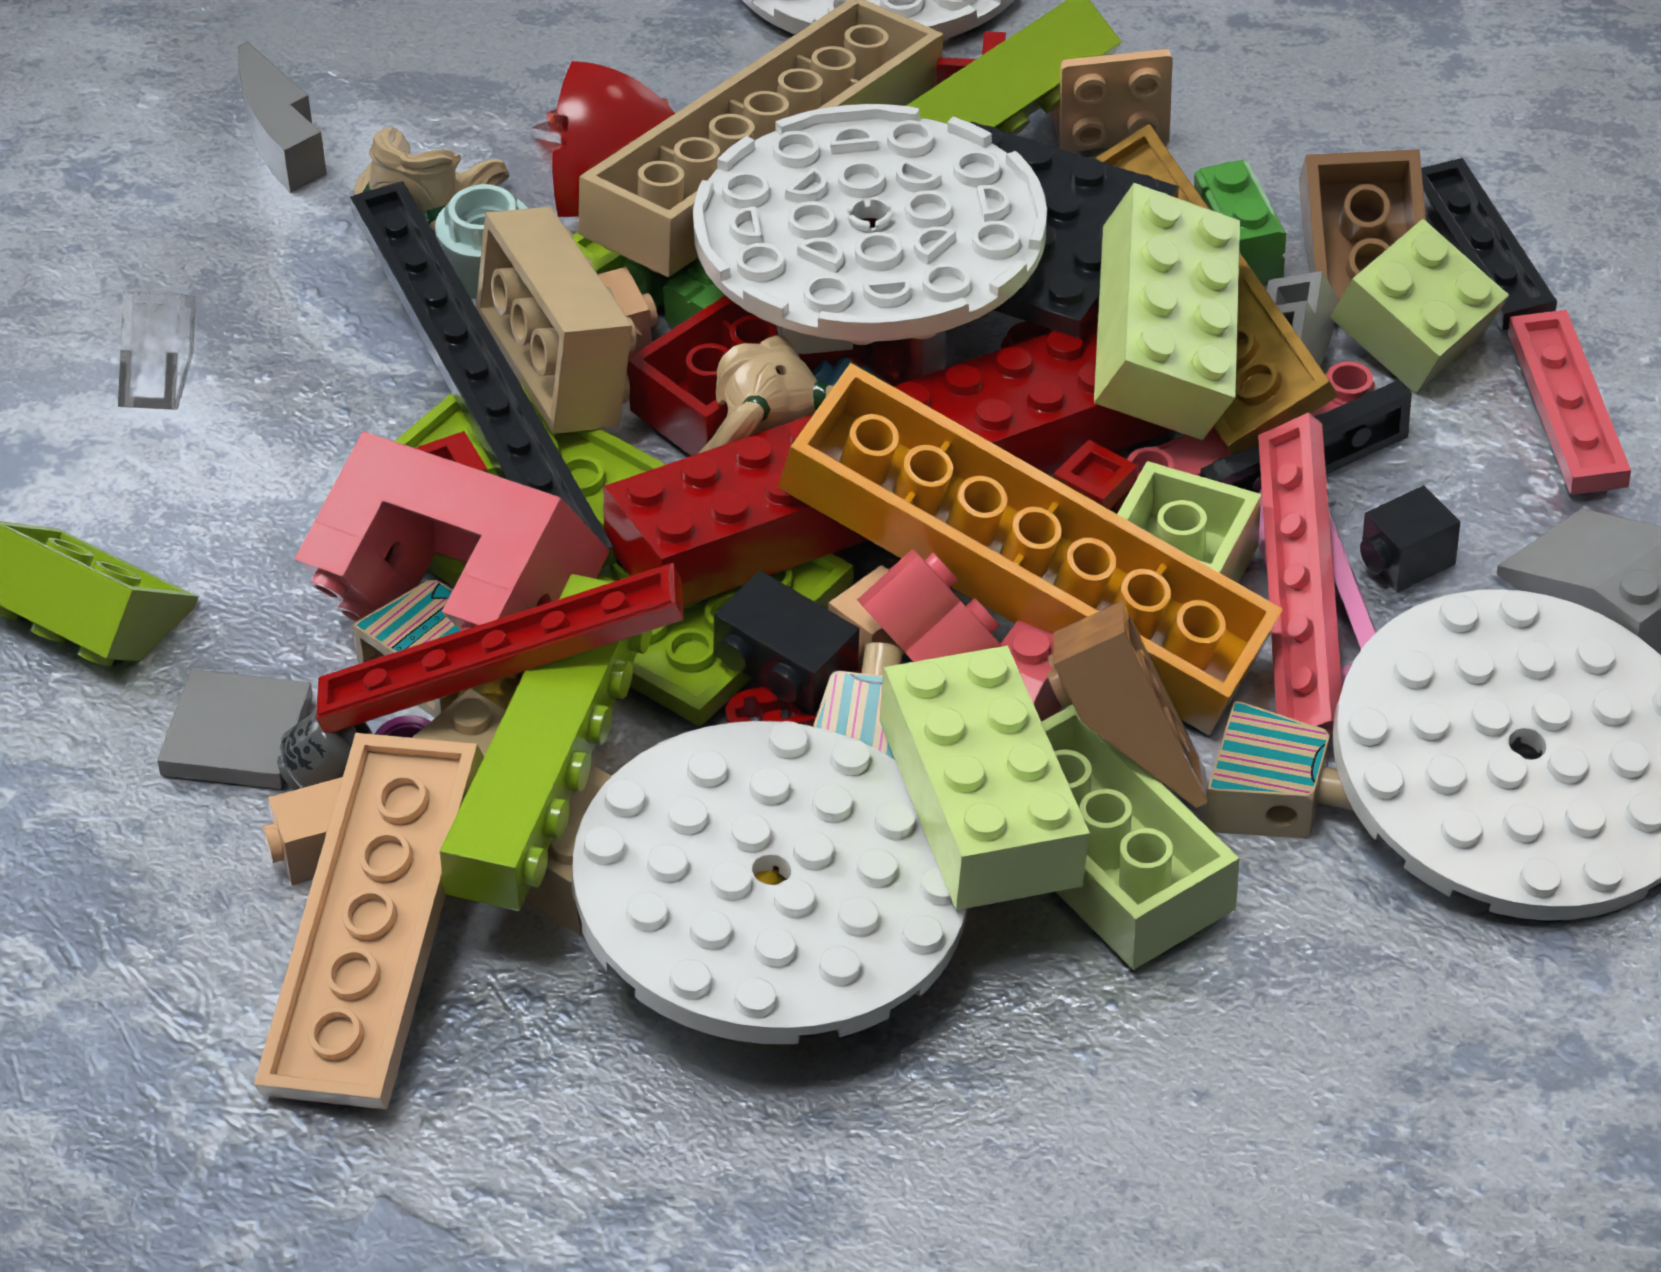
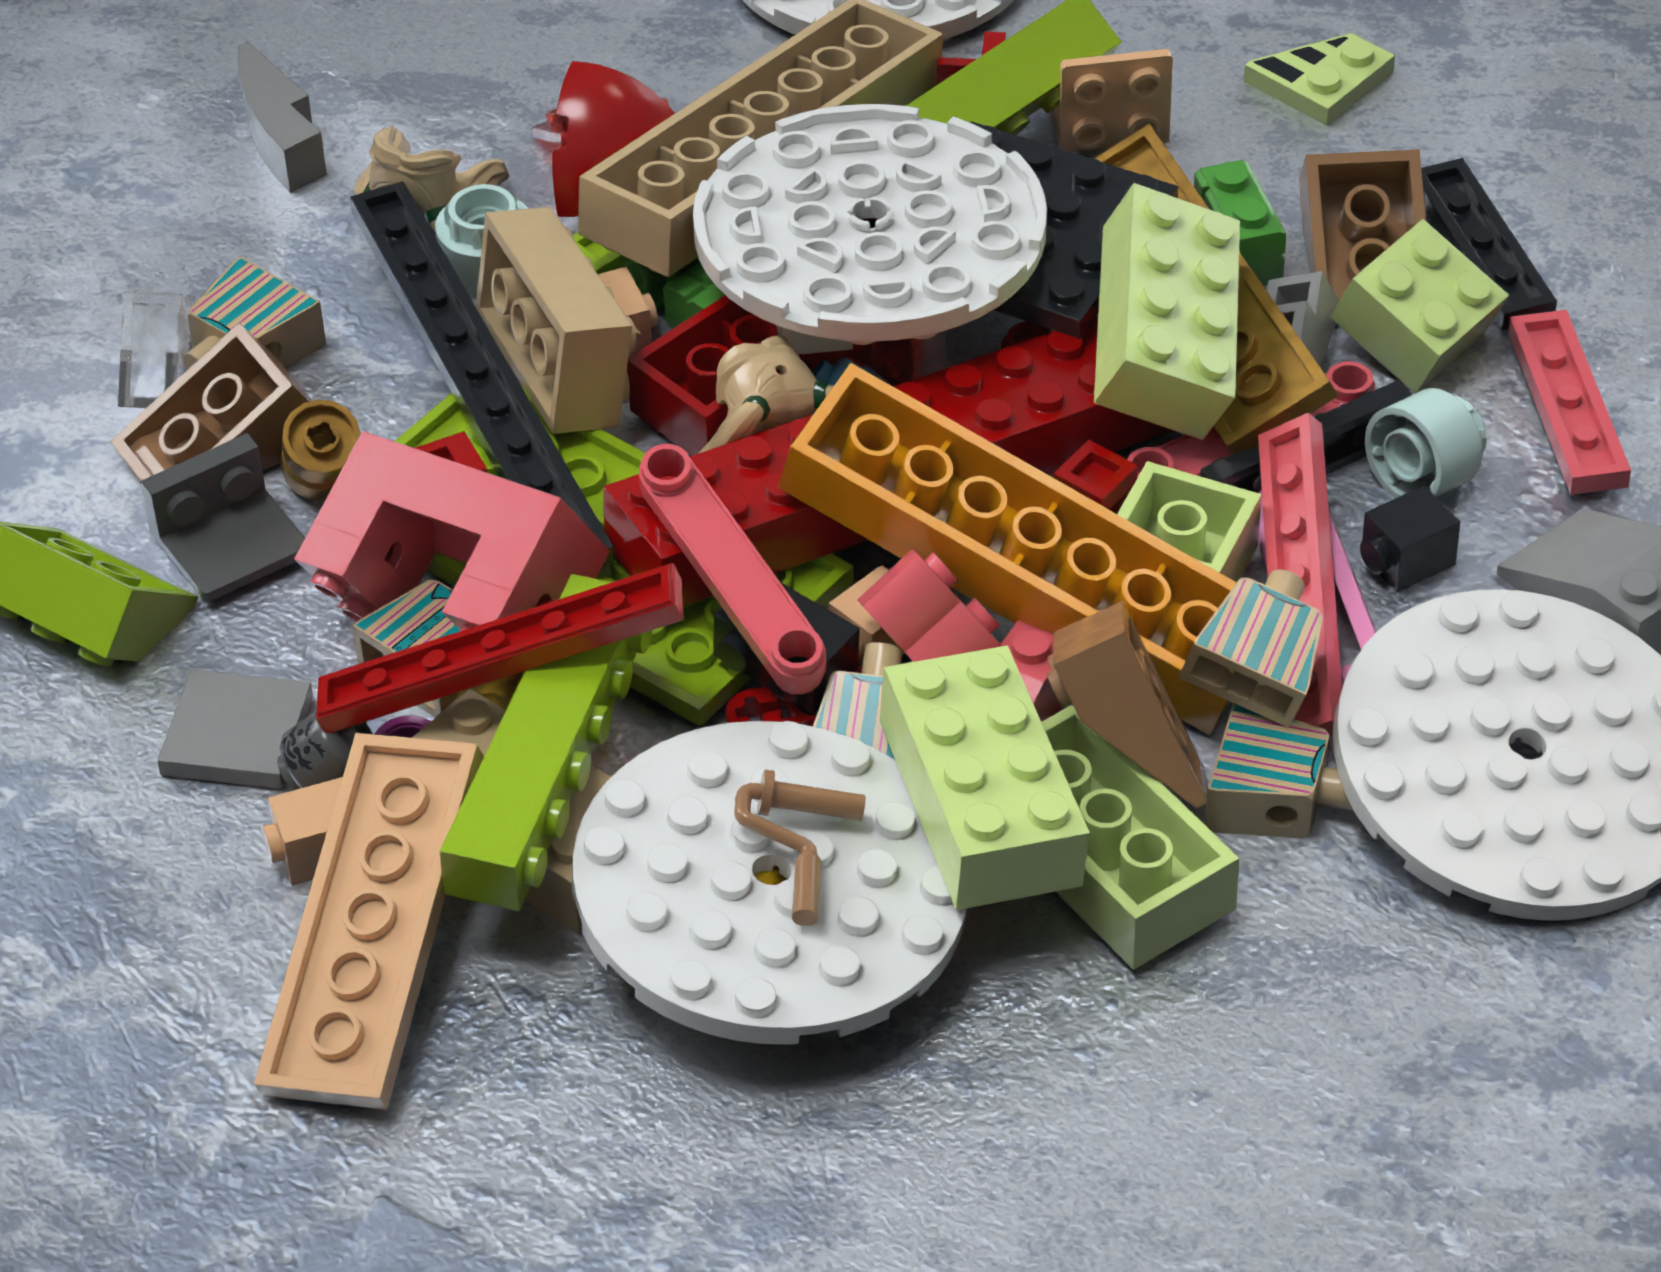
(220, 397): none -> medium nougat slope
(220, 519): none -> dark grey bracket
(267, 306): none -> tan torso
(312, 461): none -> pearl gold wheel
(732, 569): none -> coral piece
(804, 799): none -> medium nougat piece
(1259, 647): none -> tan torso
(1322, 76): none -> yellowish green wing
(1423, 437): none -> light aqua piece

